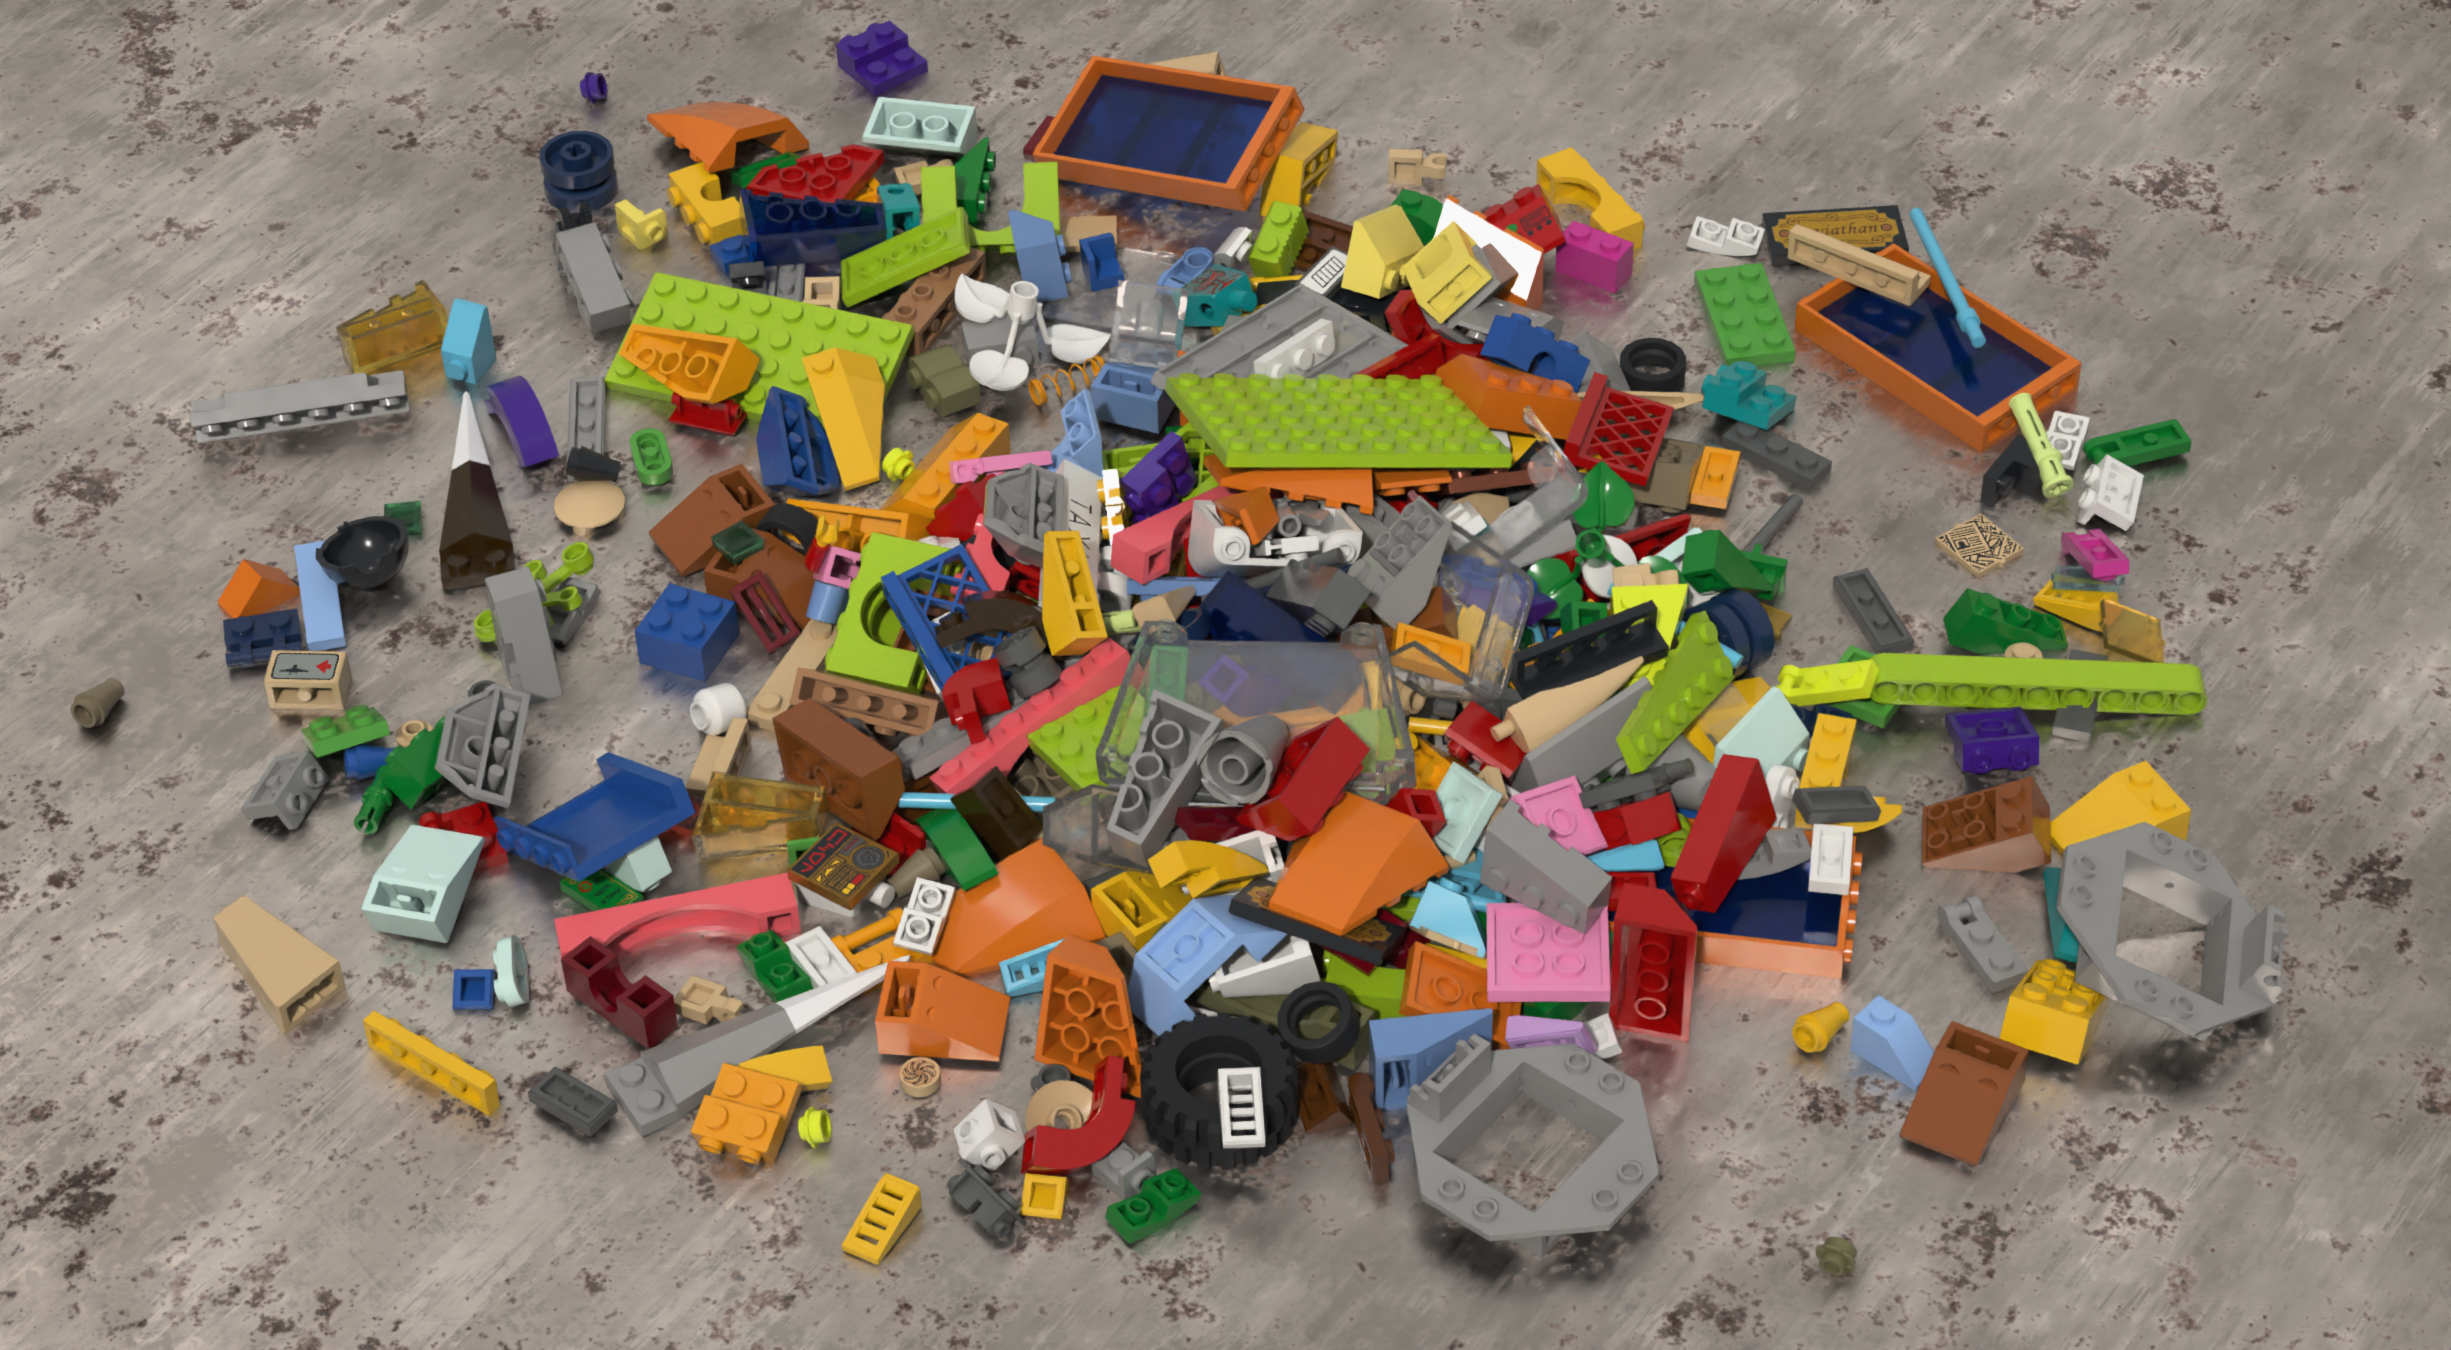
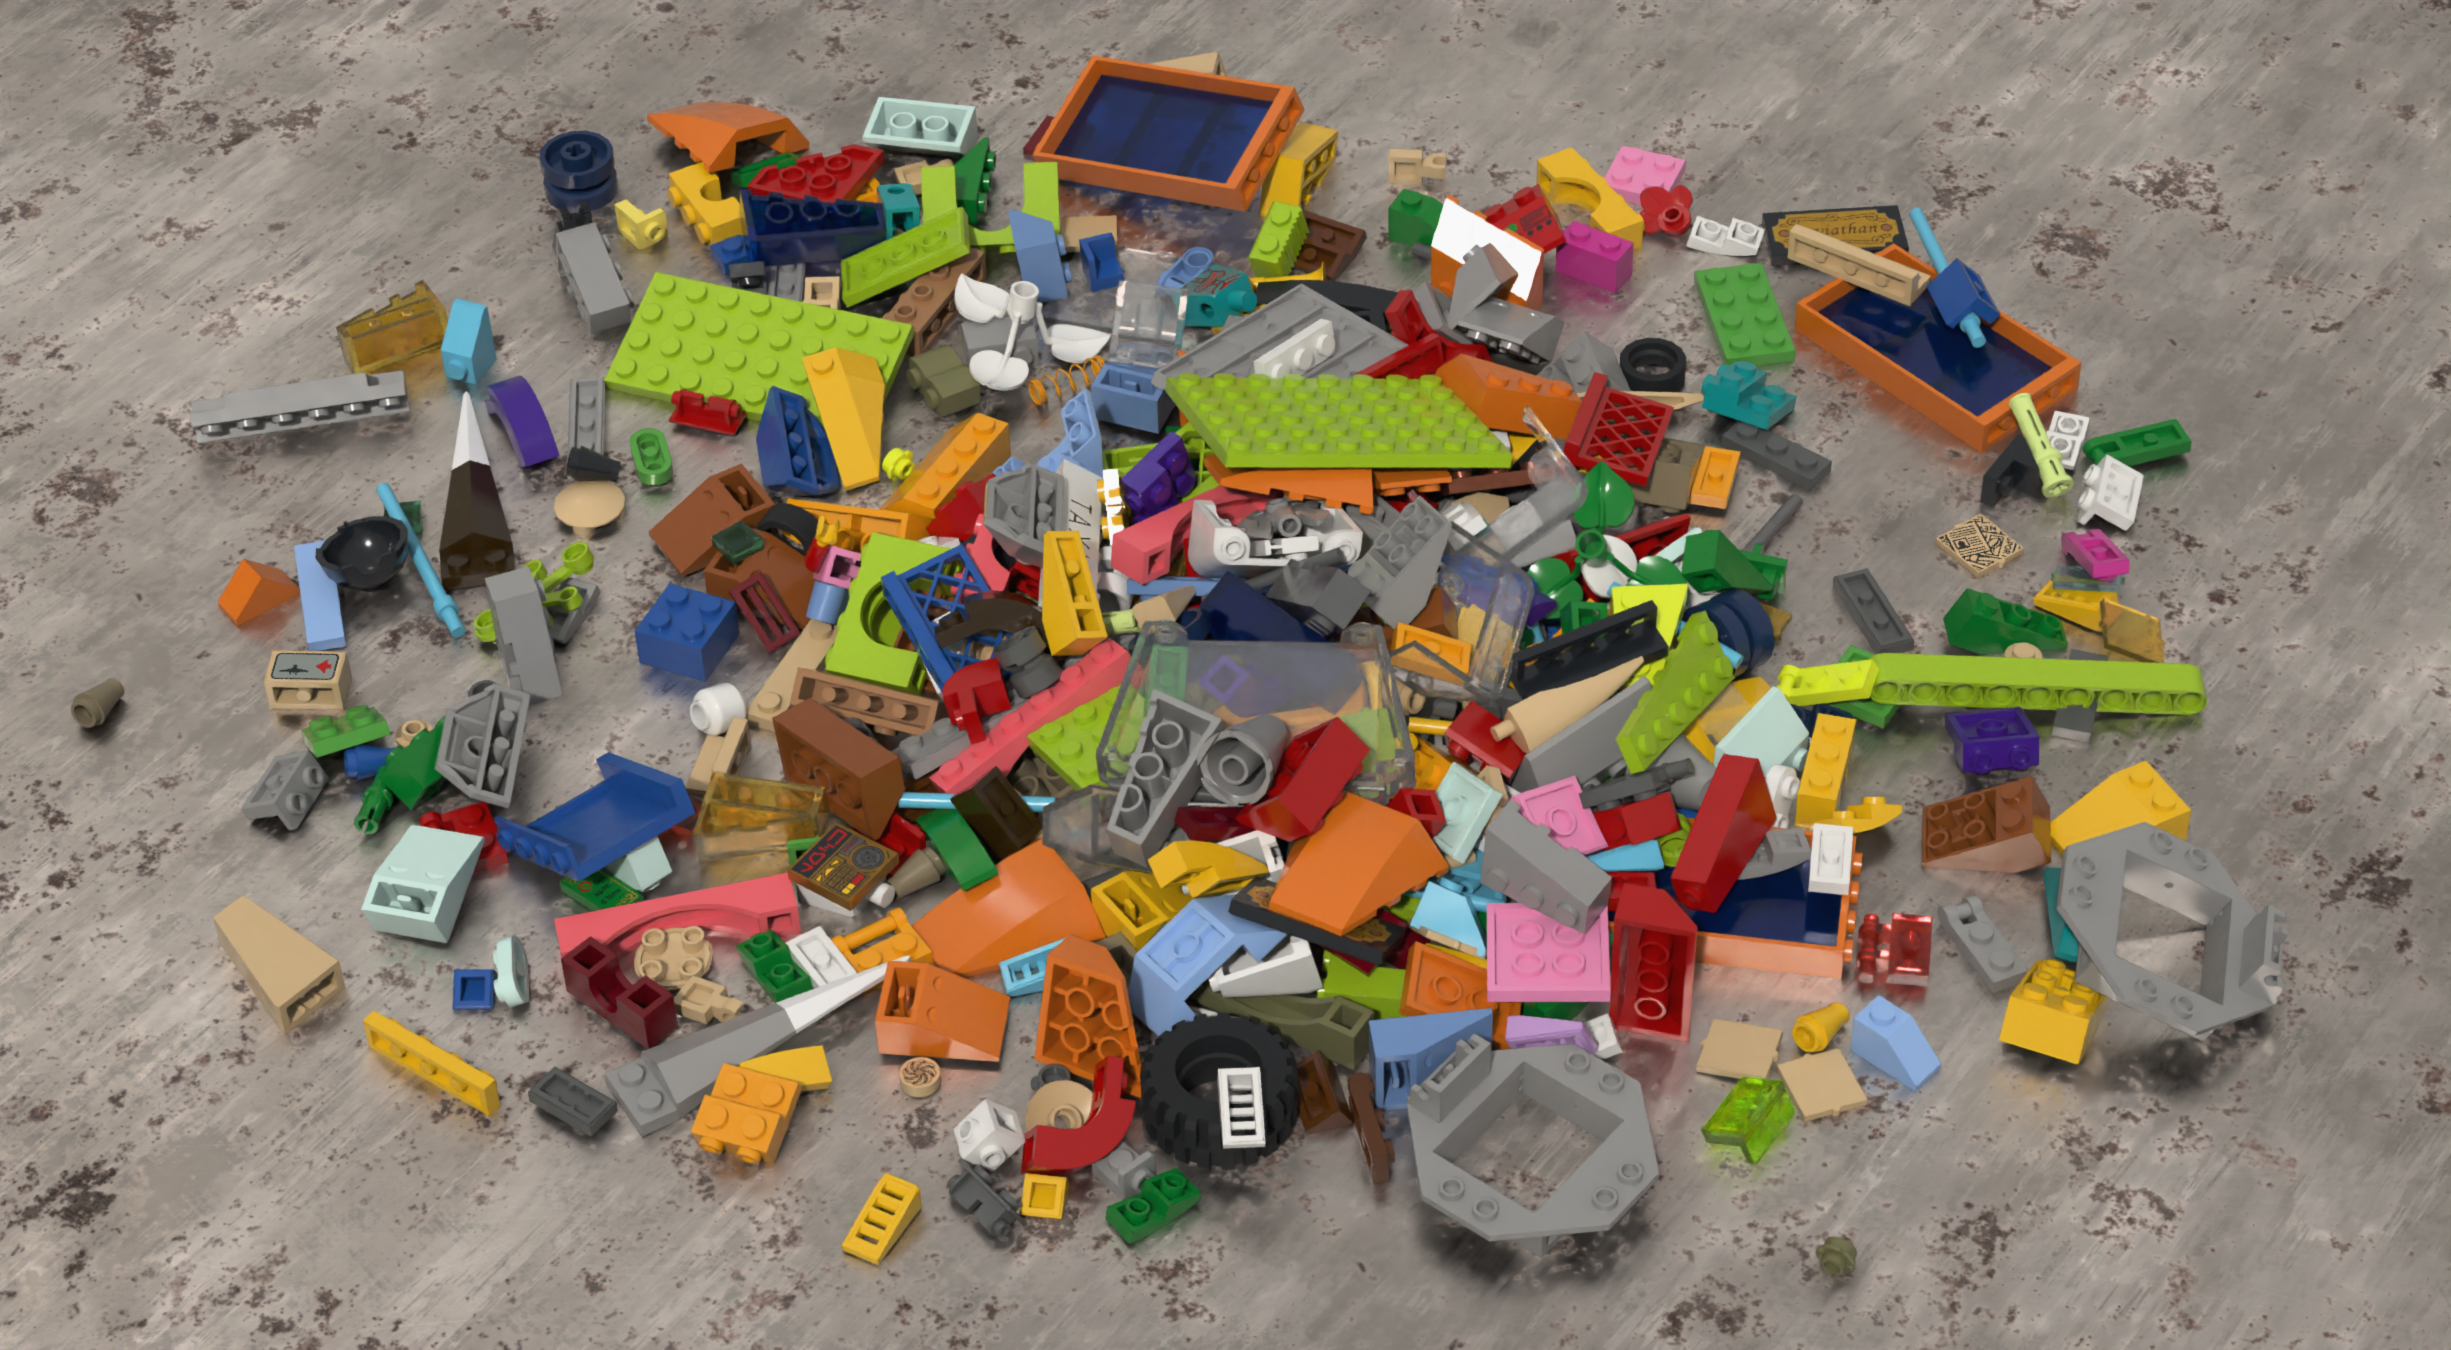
(255, 636): dark blue plate -> none
(443, 604): none -> medium azure bar
(593, 87): dark purple plate -> none
(673, 956): none -> tan dish
(691, 363): light orange wedge -> none
(815, 1127): neon yellow plate -> none
(880, 58): dark purple plate -> none
(924, 916): white slope -> none
(968, 470): bright pink hinge -> none
(1234, 248): white slope -> none
(1249, 511): orange slope -> none
(1306, 999): black tyre -> none
(1326, 274): white tile -> none
(1378, 251): light yellow slope -> none
(1446, 273): light yellow window -> none
(1516, 343): blue arch -> none
(1640, 169): none -> bright pink plate
(1641, 575): tan plate -> none
(1666, 210): none -> red plate
(1739, 1050): none -> tan piece
(1751, 1117): none -> clear neon green bracket
(1821, 1084): none -> tan piece
(1836, 804): dark grey tile -> none
(1908, 950): none -> clear red plate
(1959, 292): none -> blue panel
(1965, 1093): dark orange slope -> none

